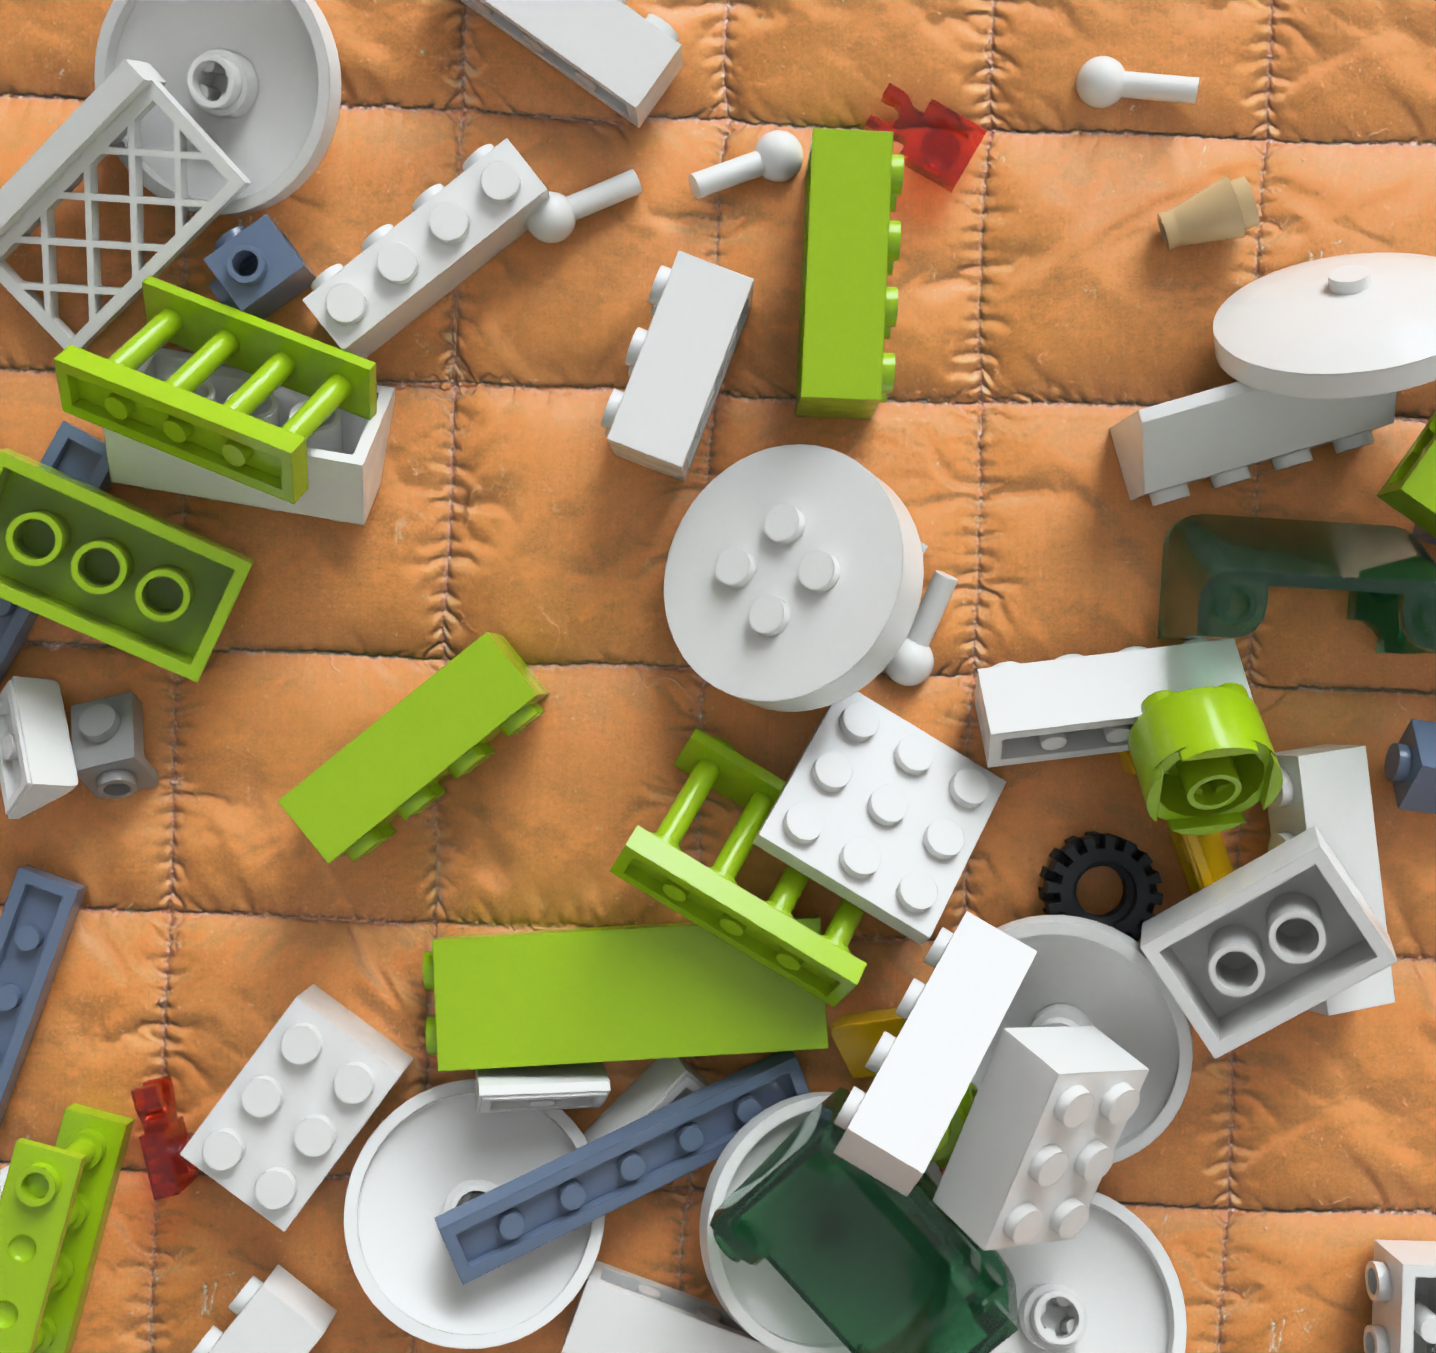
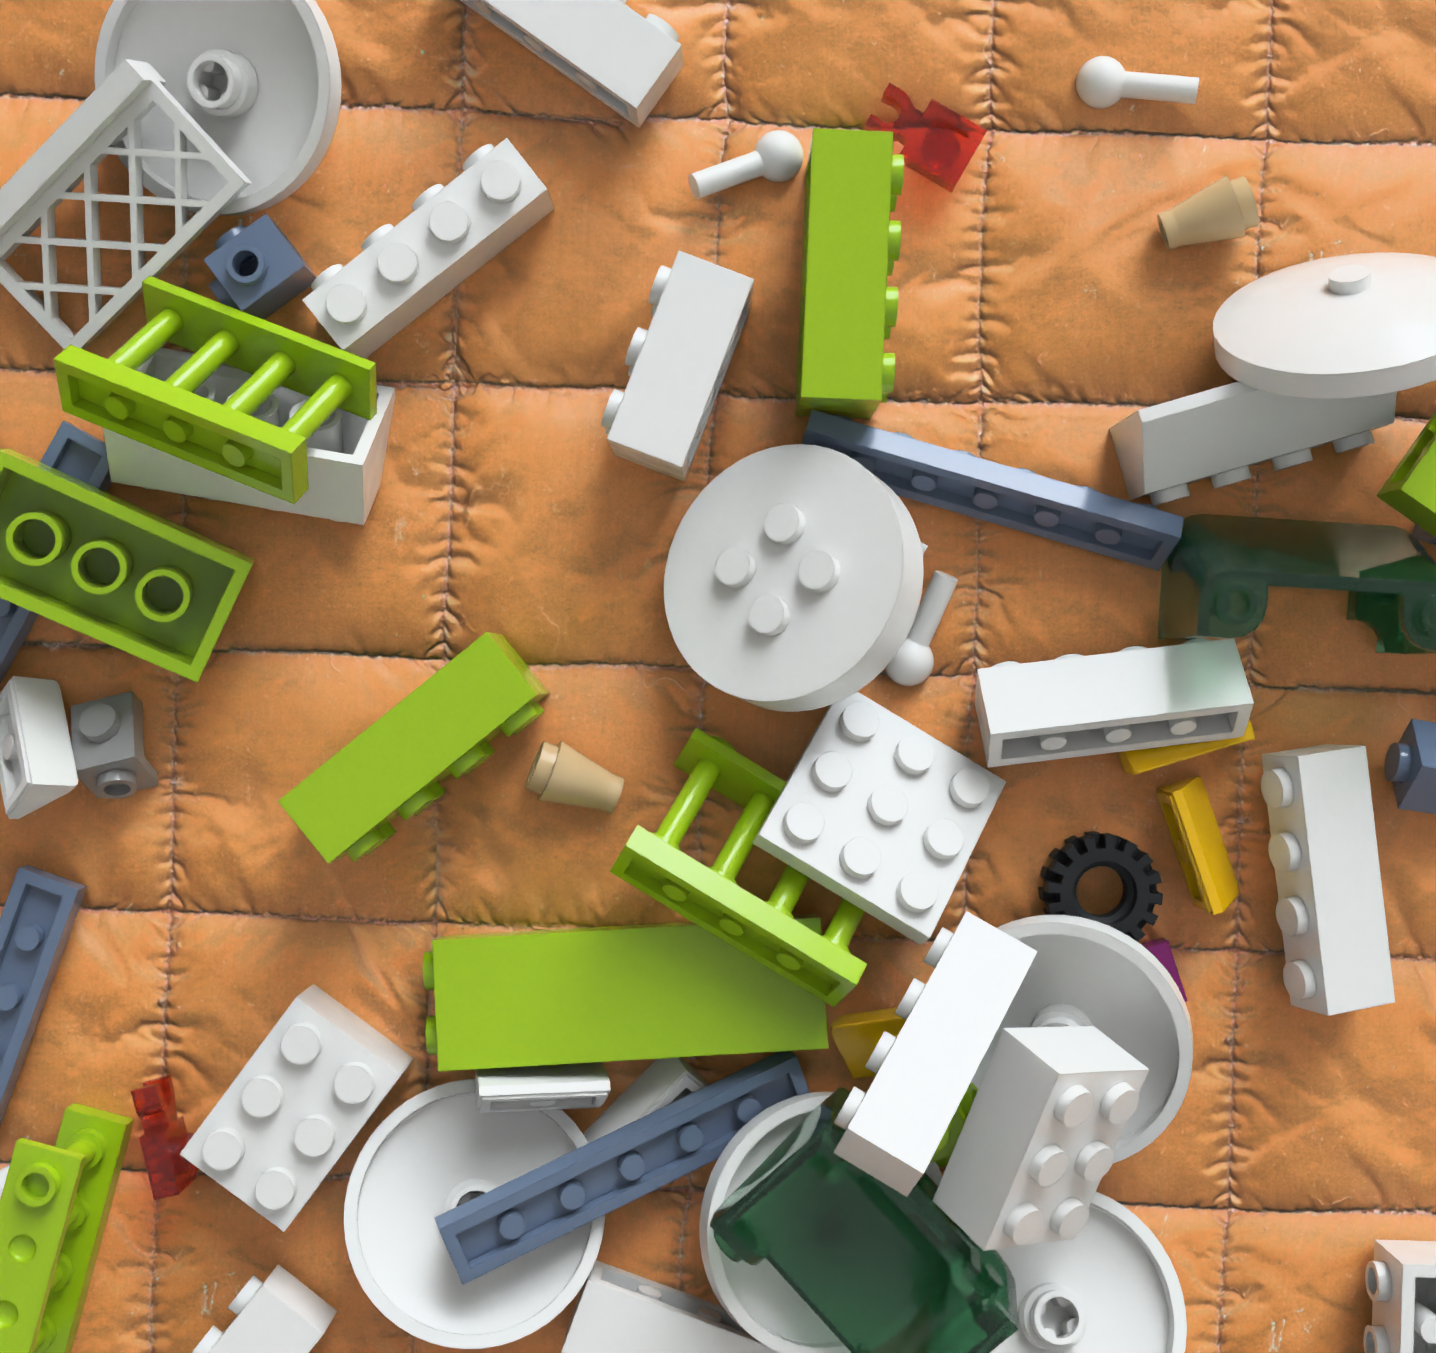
(557, 215): white bar -> none
(572, 779): none -> tan cone
(1003, 493): none -> sand blue plate
(1203, 758): lime brick -> none
(1266, 943): white brick -> none

